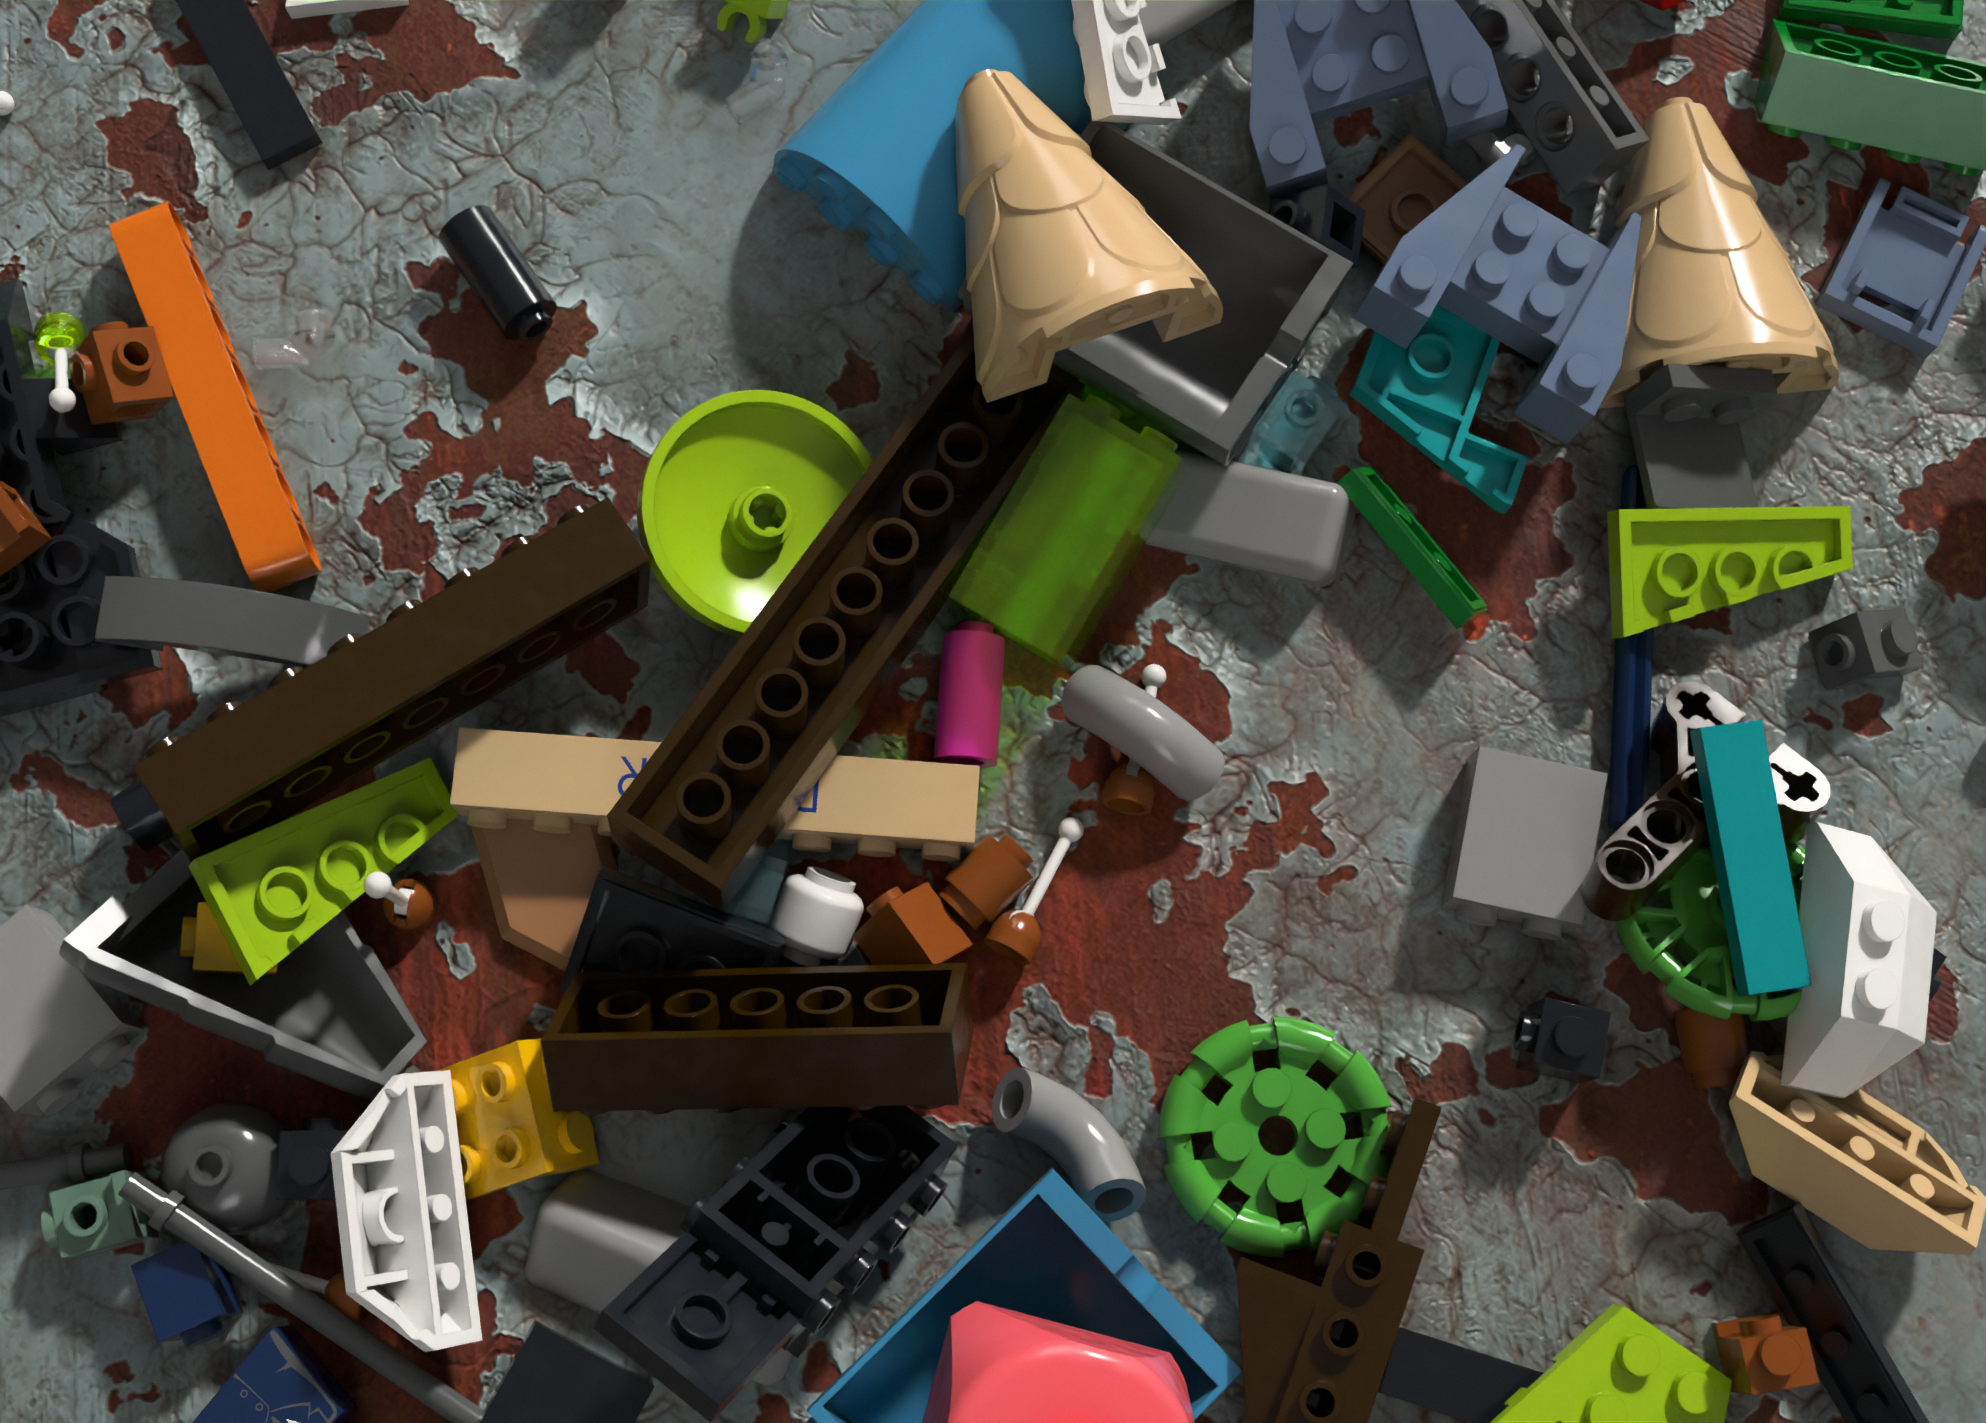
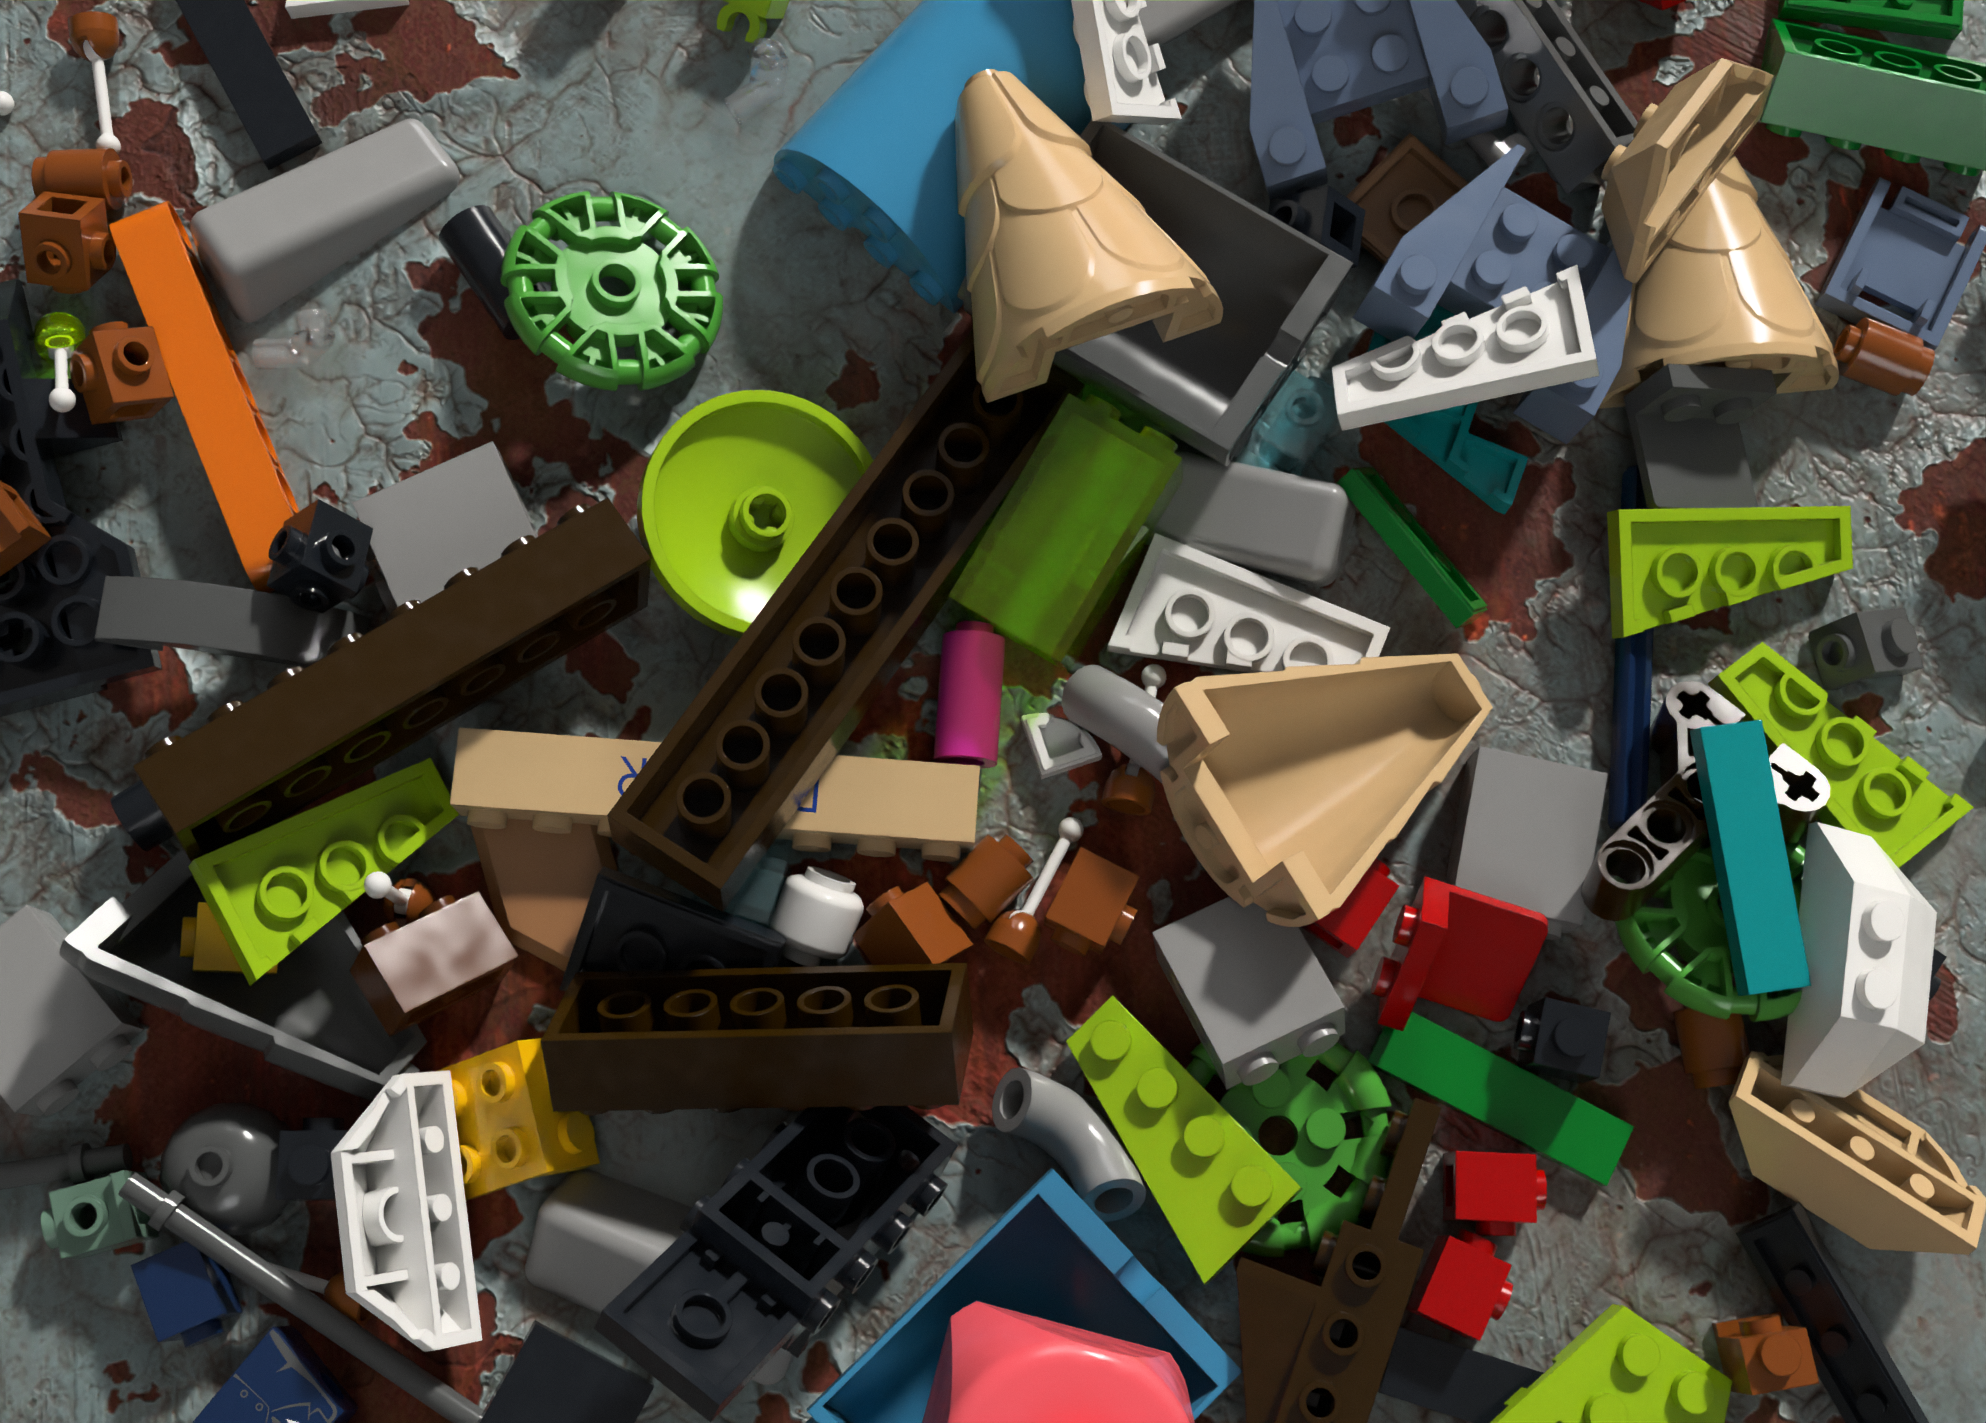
(66, 241): none -> dark orange brick
(84, 173): none -> dark orange brick
(96, 39): none -> hinge
(319, 216): none -> light grey piece
(320, 557): none -> black brick
(432, 961): none -> brick
(442, 524): none -> light grey brick
(604, 320): none -> bright green plate
(1058, 744): none -> white tile
(1092, 905): none -> dark orange brick
(1190, 1151): none -> lime wing
(1232, 619): none -> white wing
(1249, 989): none -> light grey brick
(1310, 770): none -> tan cone
(1350, 924): none -> red brick
(1458, 954): none -> red bracket
(1462, 1285): none -> red brick
(1492, 1190): none -> red brick
(1502, 1097): none -> green tile
(1506, 351): none -> white wing
(1677, 157): none -> tan wedge
(1868, 783): none -> lime wing
(1883, 357): none -> dark orange brick

